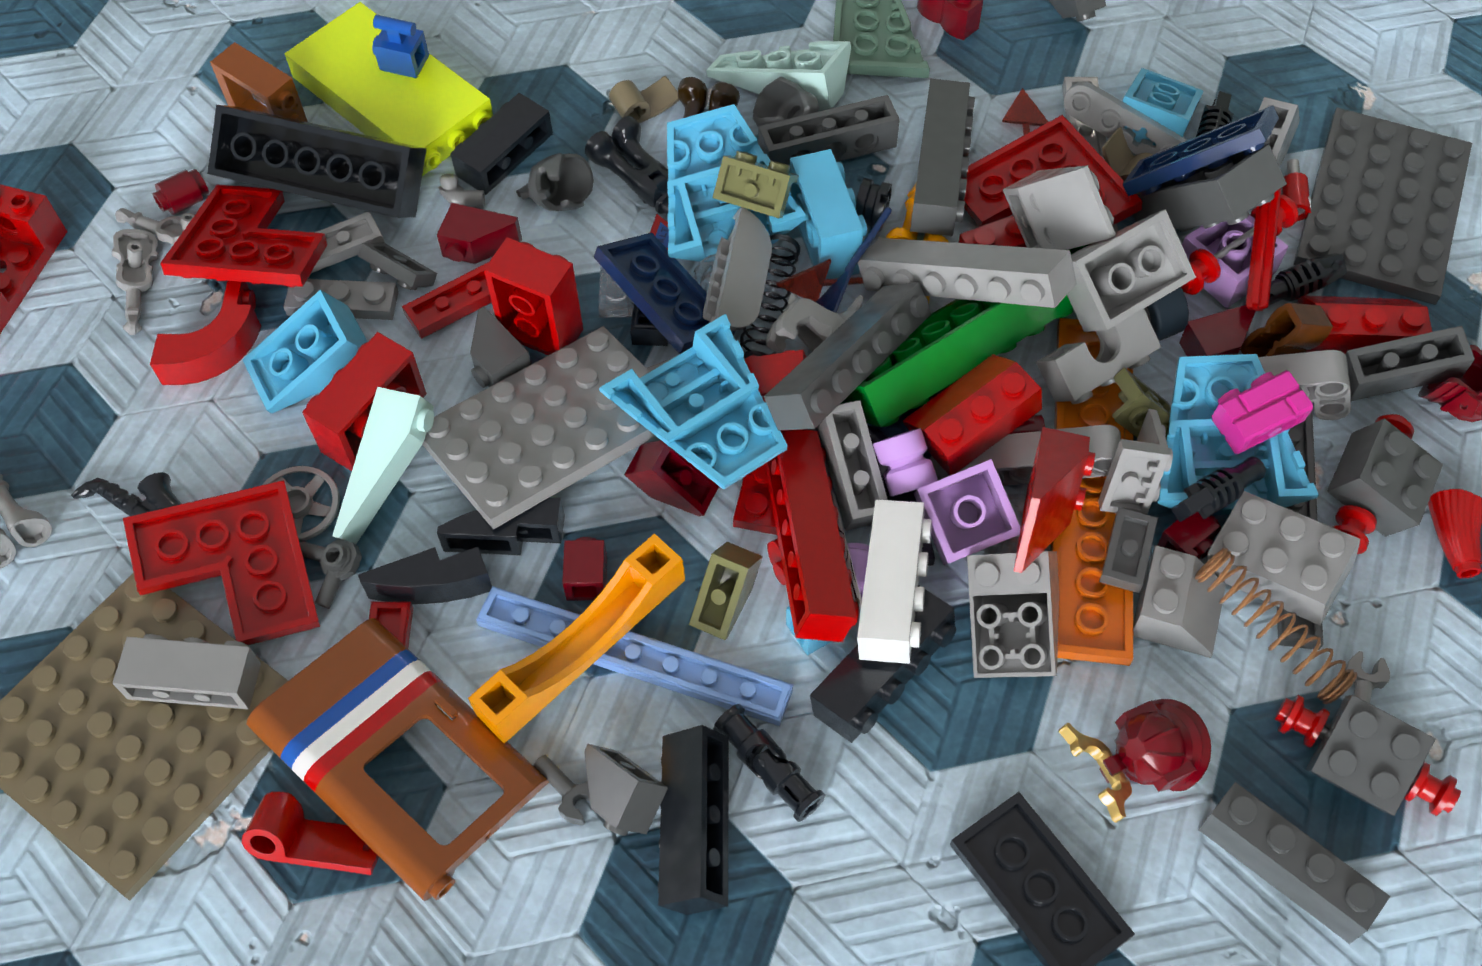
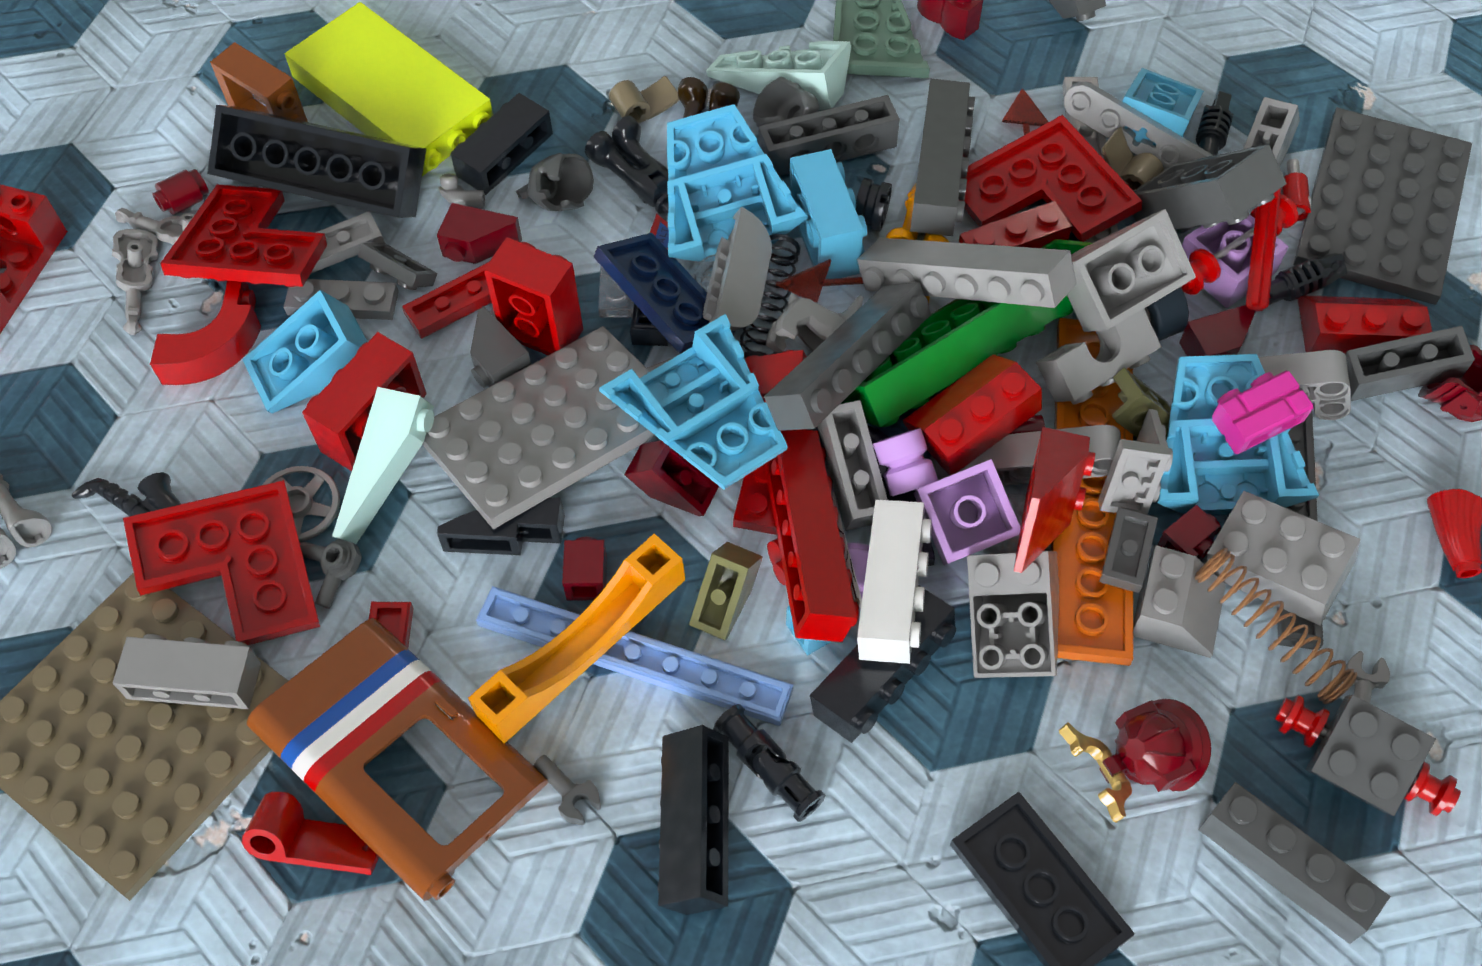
(399, 46): blue brick -> none
(428, 579): black slope -> none
(621, 791): dark grey slope -> none
(753, 184): olive bracket -> none
(832, 297): dark blue piece -> none
(1060, 209): light grey slope -> none
(1207, 149): dark blue plate -> none
(1219, 489): black hinge -> none
(1289, 331): reddish brown brick -> none
(1383, 480): dark grey brick -> none

